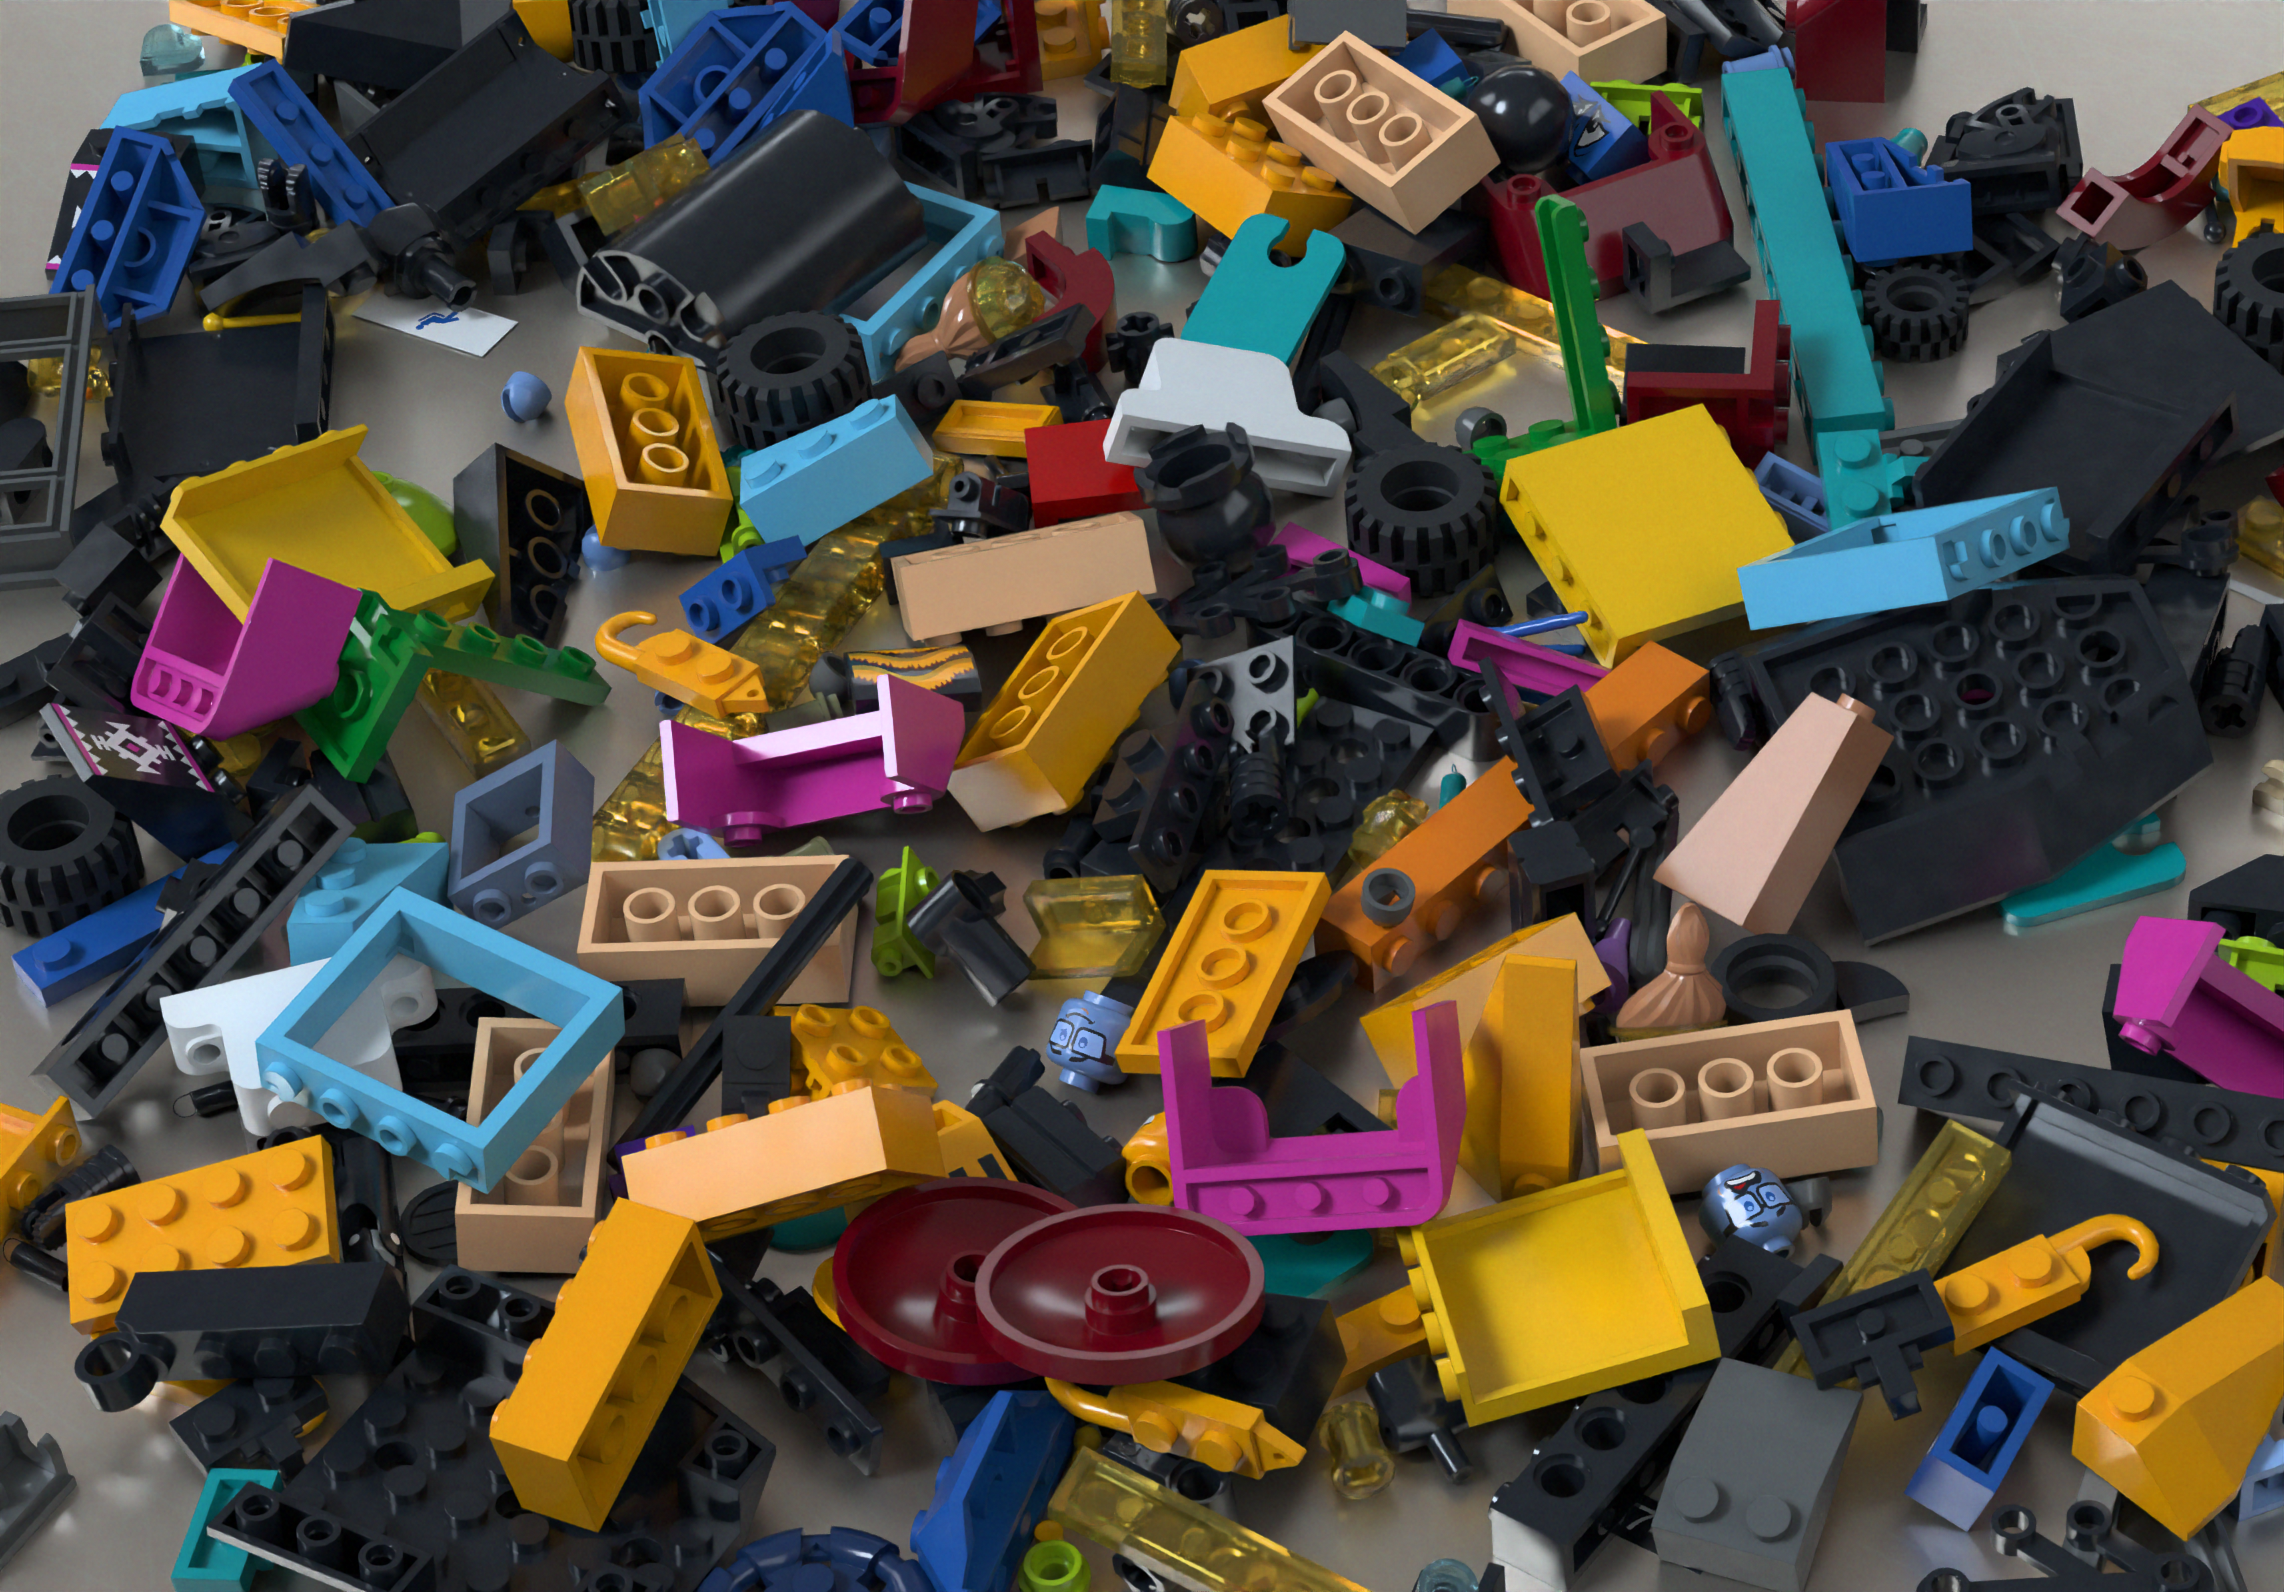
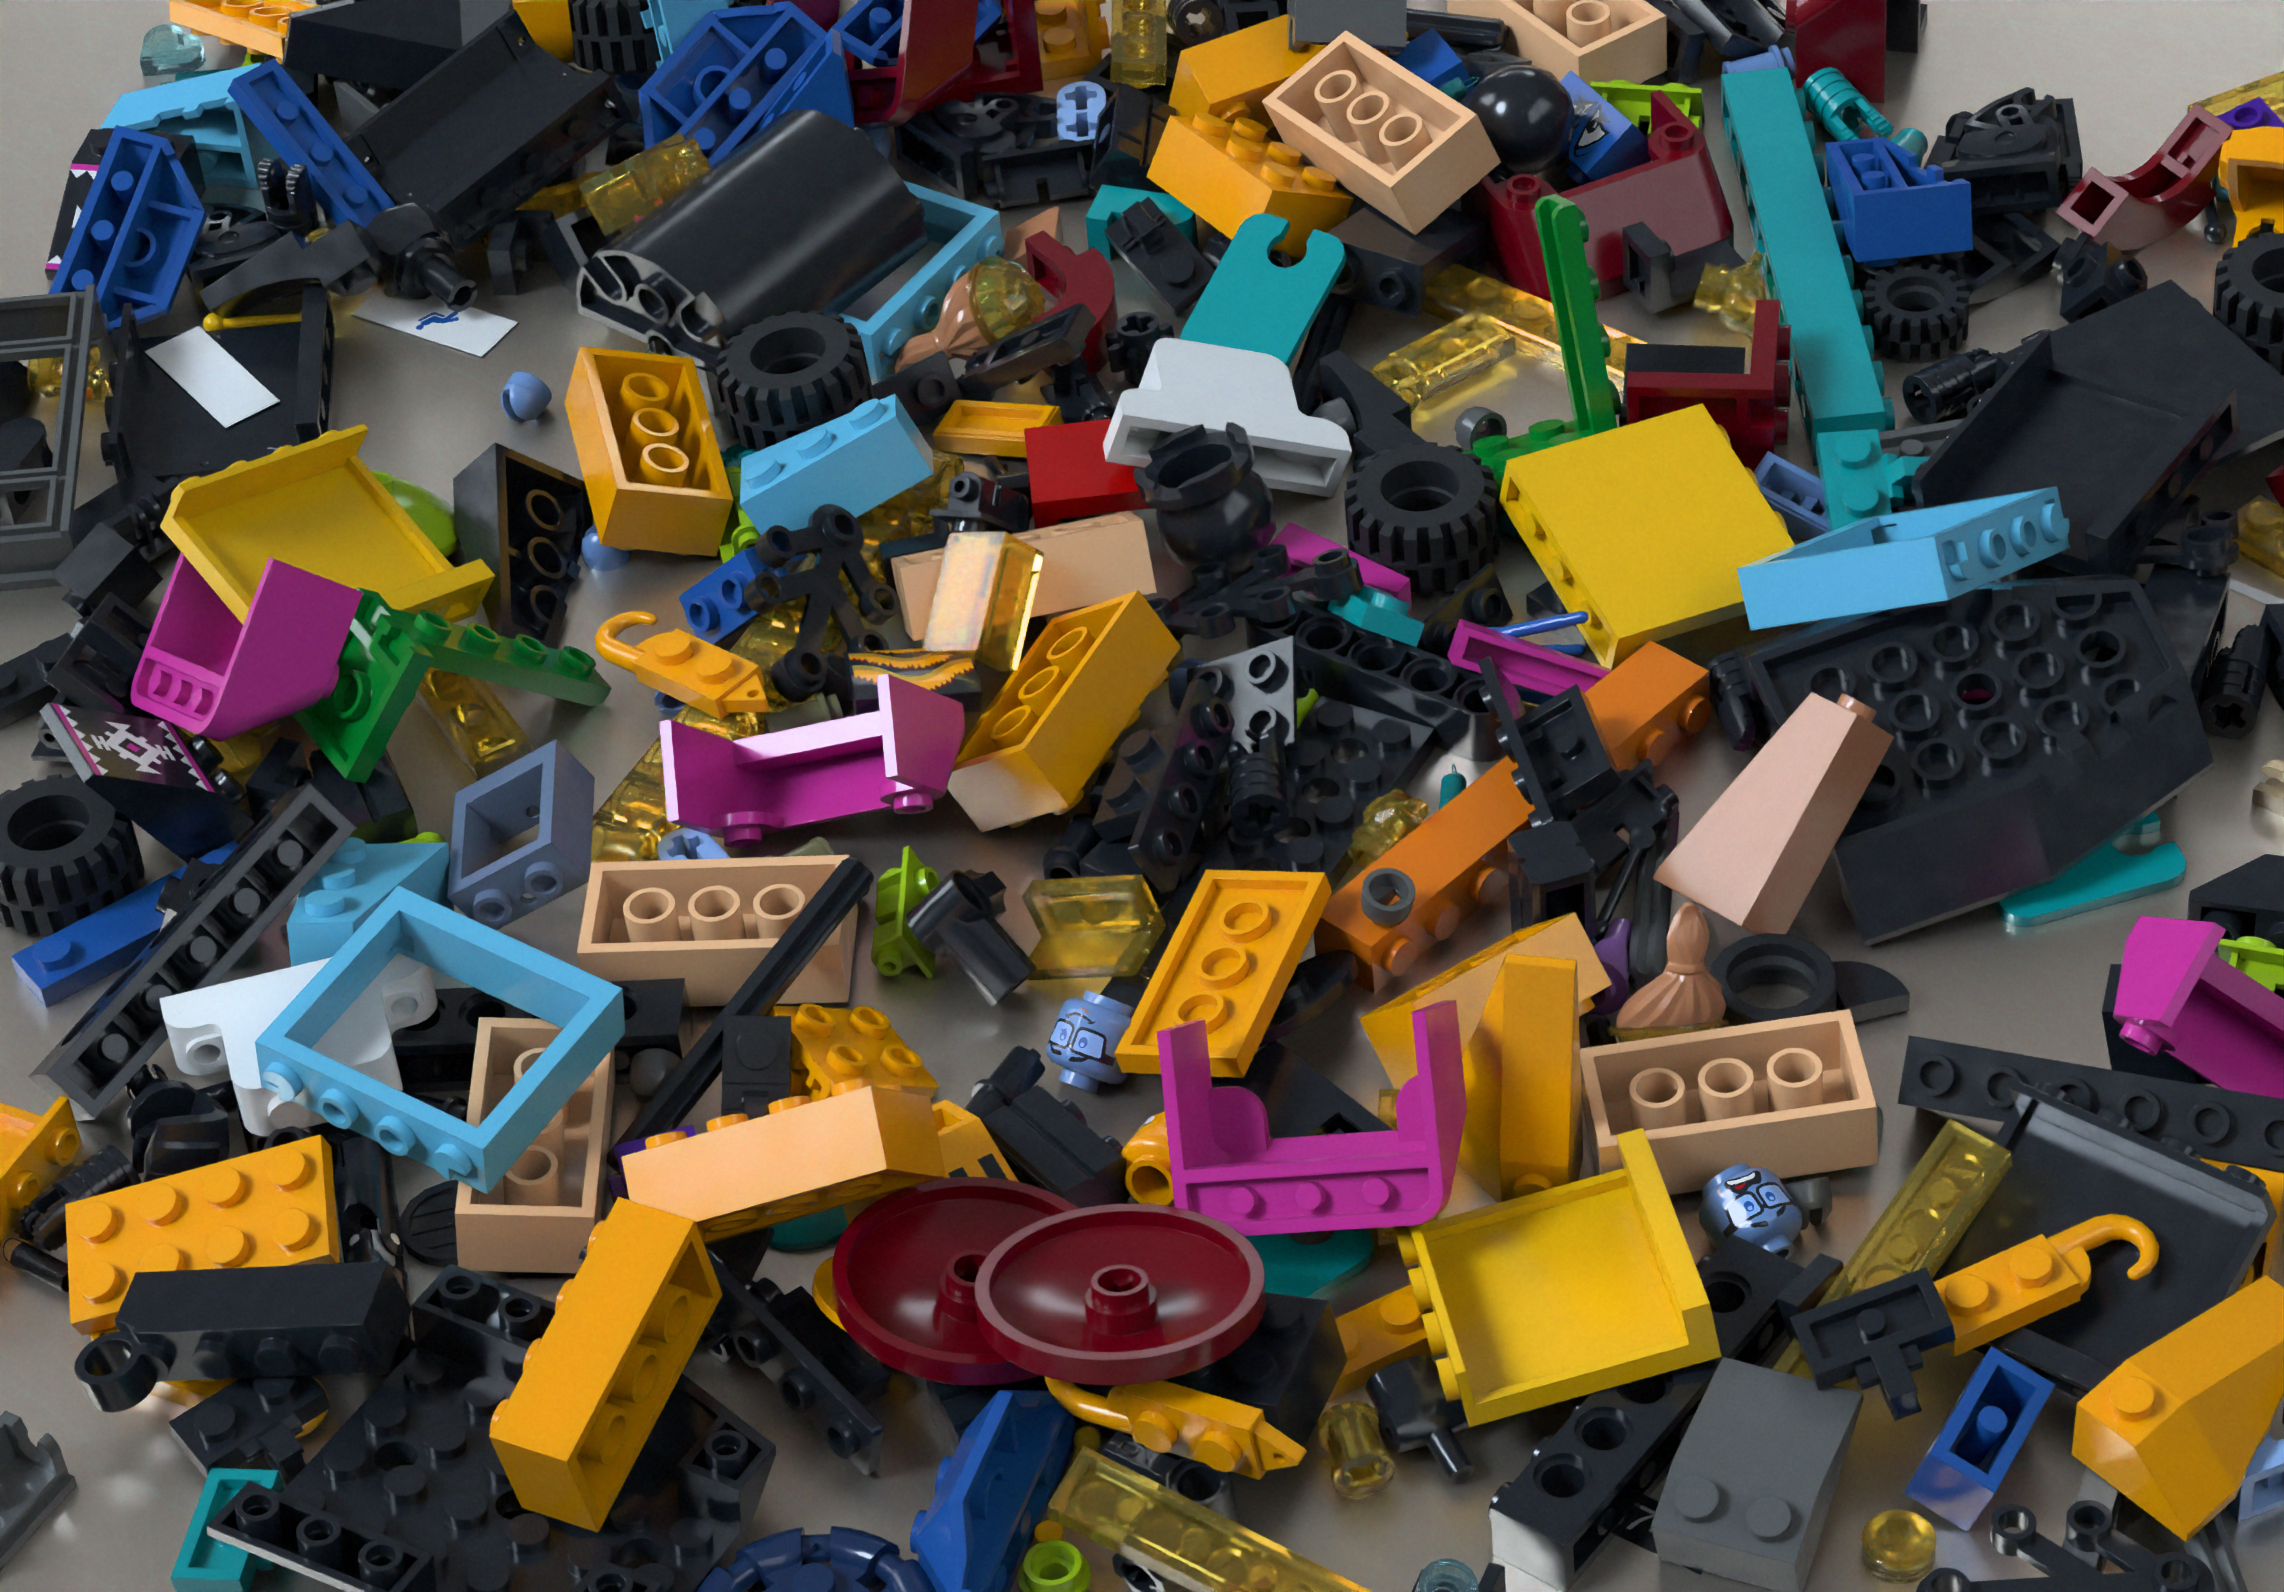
(173, 1125): none -> black piece
(212, 376): none -> white sticker
(836, 543): none -> black plant
(984, 598): none -> clear yellow panel
(1075, 122): none -> light blue beam
(1160, 255): none -> black hinge
(1732, 293): none -> clear yellow animal
(1842, 107): none -> teal hinge
(1898, 1546): none -> clear yellow tile
(1949, 385): none -> black hinge

